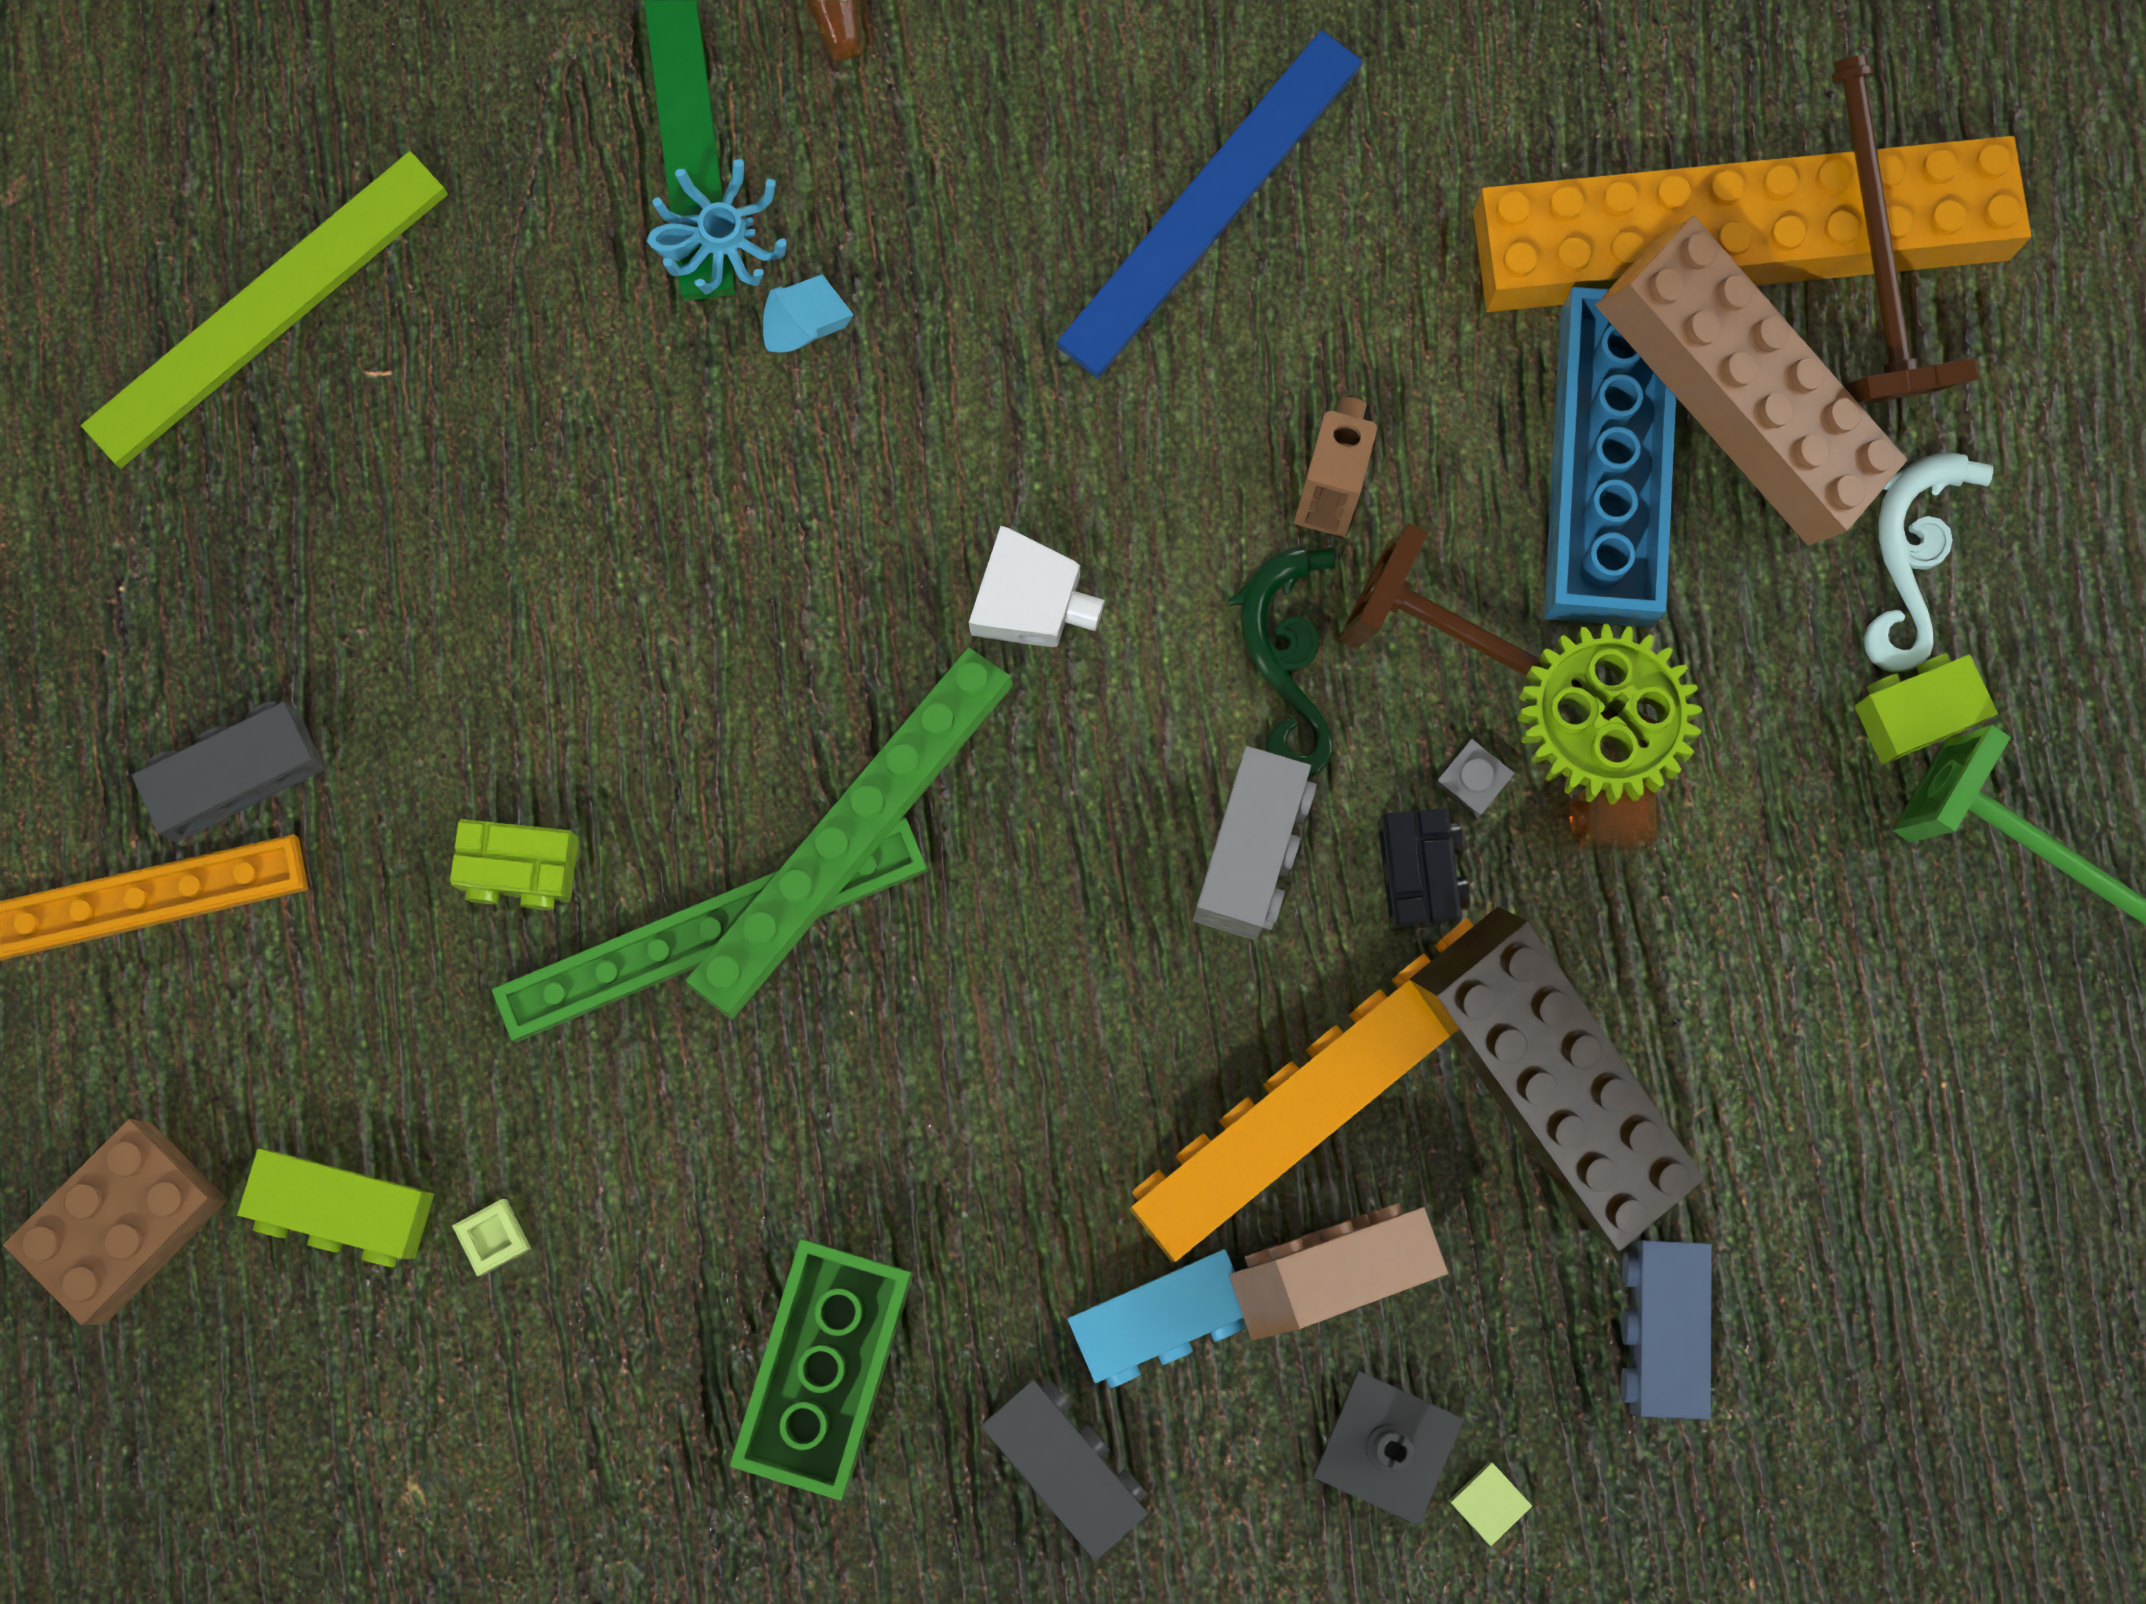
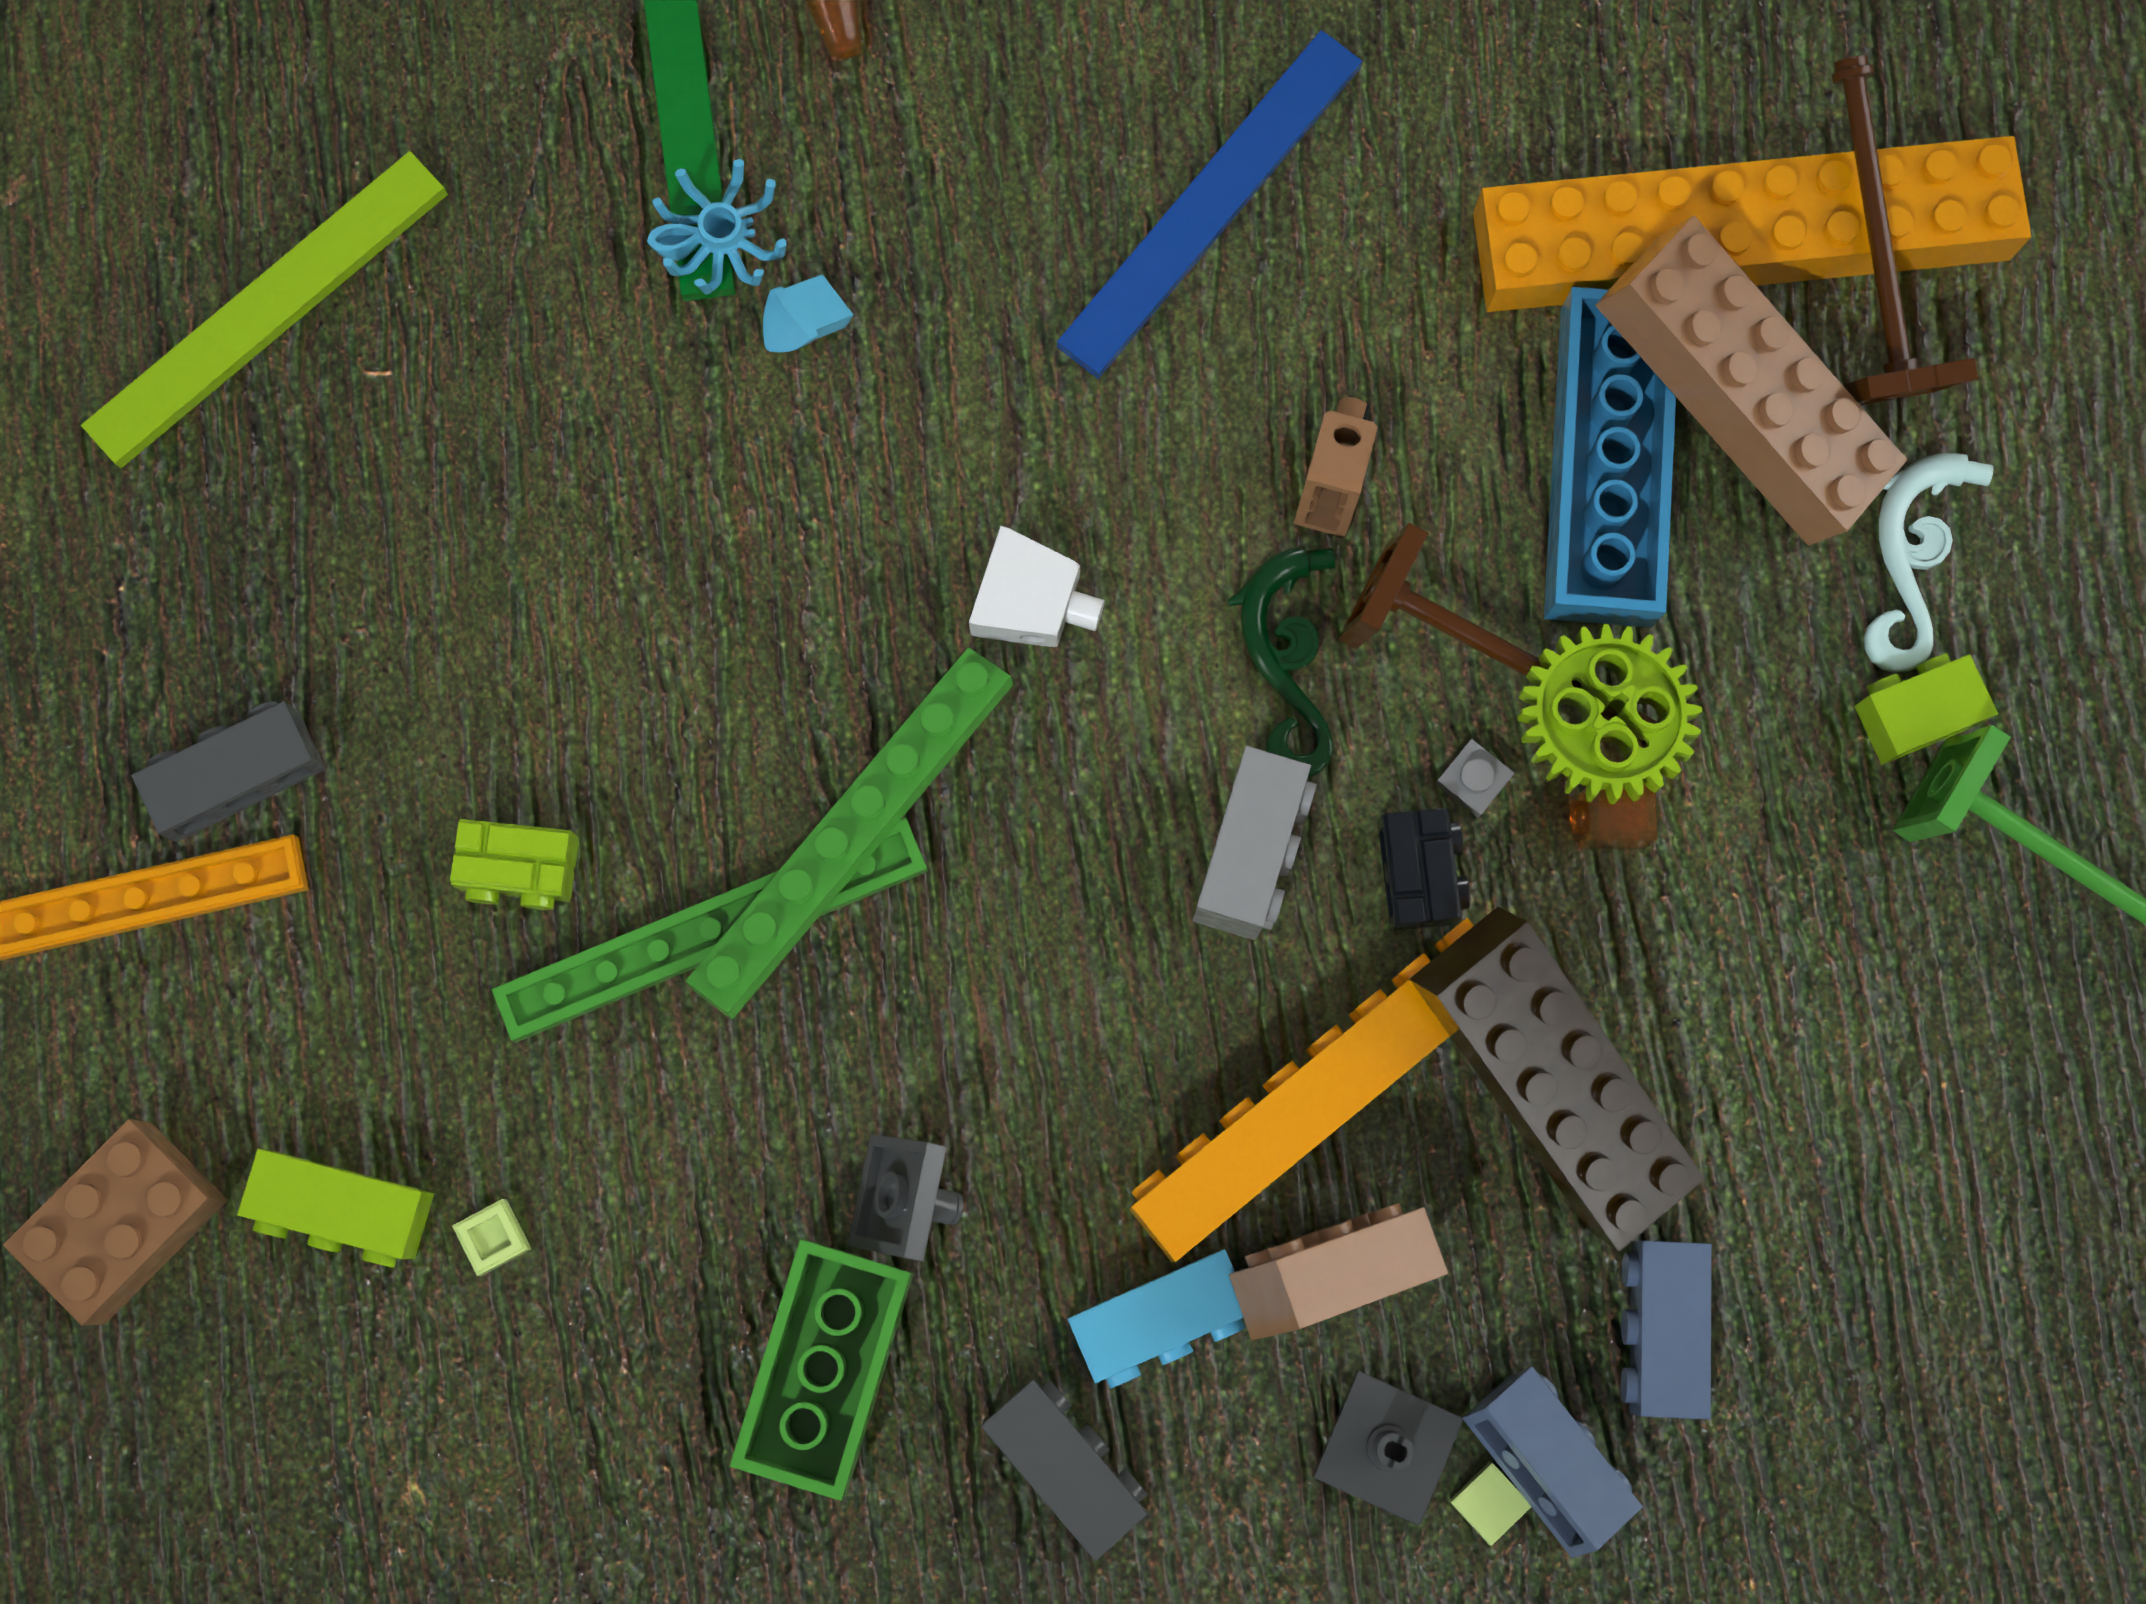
(901, 1197): none -> dark grey tile
(1553, 1462): none -> sand blue brick

